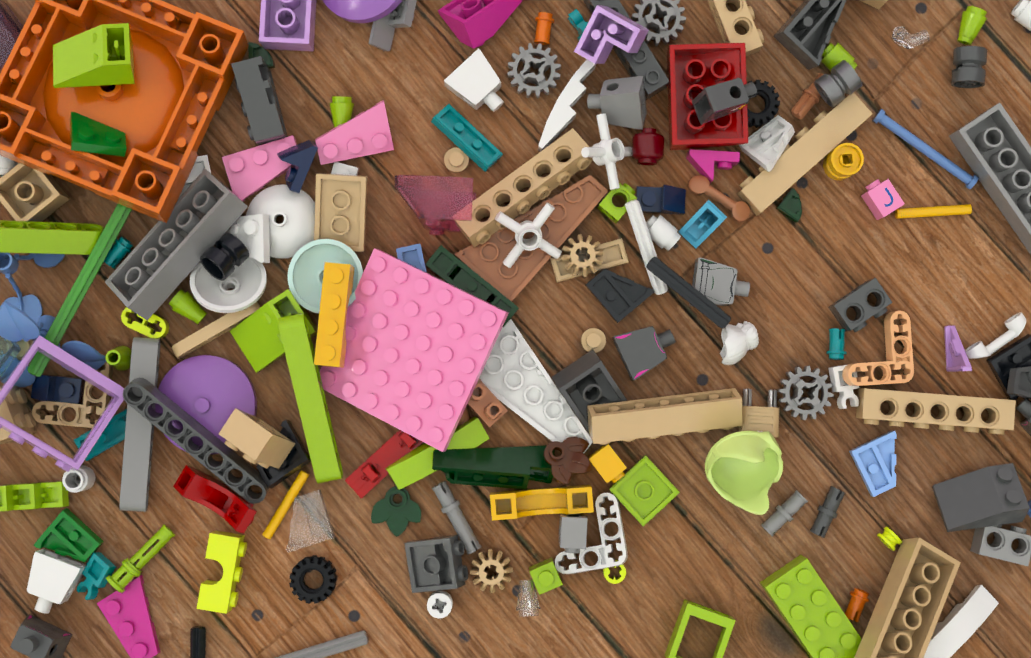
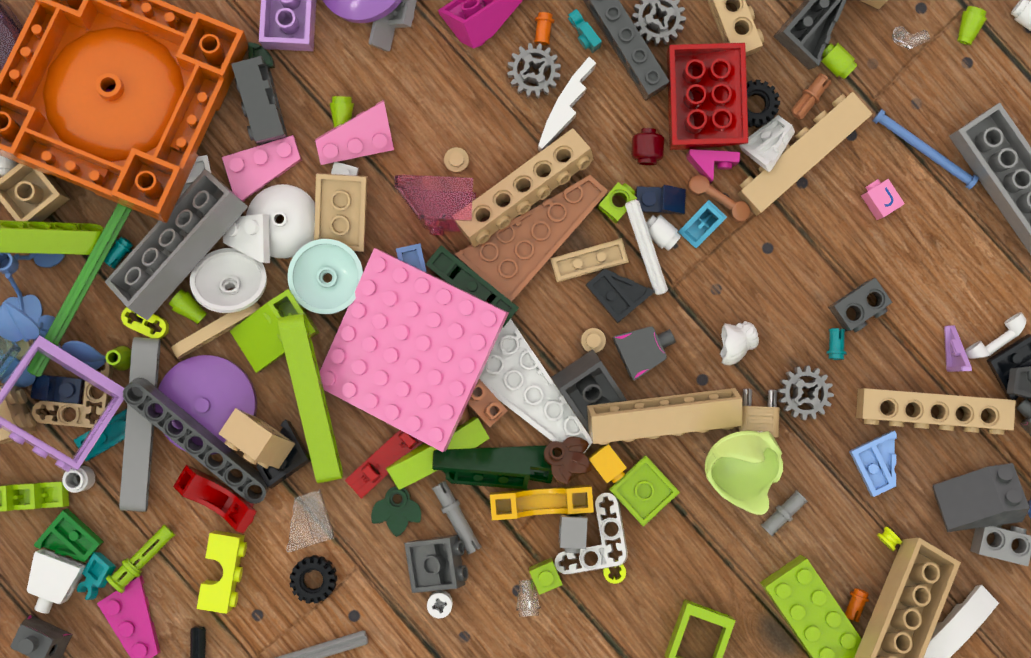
(95, 58): lime slope -> none
(95, 137): green wing -> none
(221, 259): black wheel -> none
(285, 504): yellow bar -> none
(301, 158): dark blue slope -> none
(334, 302): yellow arch -> none
(467, 137): teal tile -> none
(476, 82): white torso -> none
(500, 569): tan gear -> none
(528, 226): white bar -> none
(591, 253): tan gear -> none
(606, 30): lavender brick -> none
(607, 151): white bar -> none
(621, 101): light grey torso -> none
(688, 292): black axle -> none
(718, 282): light grey torso -> none
(722, 99): dark grey torso -> none
(791, 206): dark green tile -> none
(827, 511): dark grey pin -> none
(841, 81): flat silver wheel -> none
(843, 161): yellow wheel -> none
(845, 390): white plate -> none
(893, 360): light nougat beam -> none
(933, 211): yellow bar -> none
(969, 66): dark grey wheel -> none

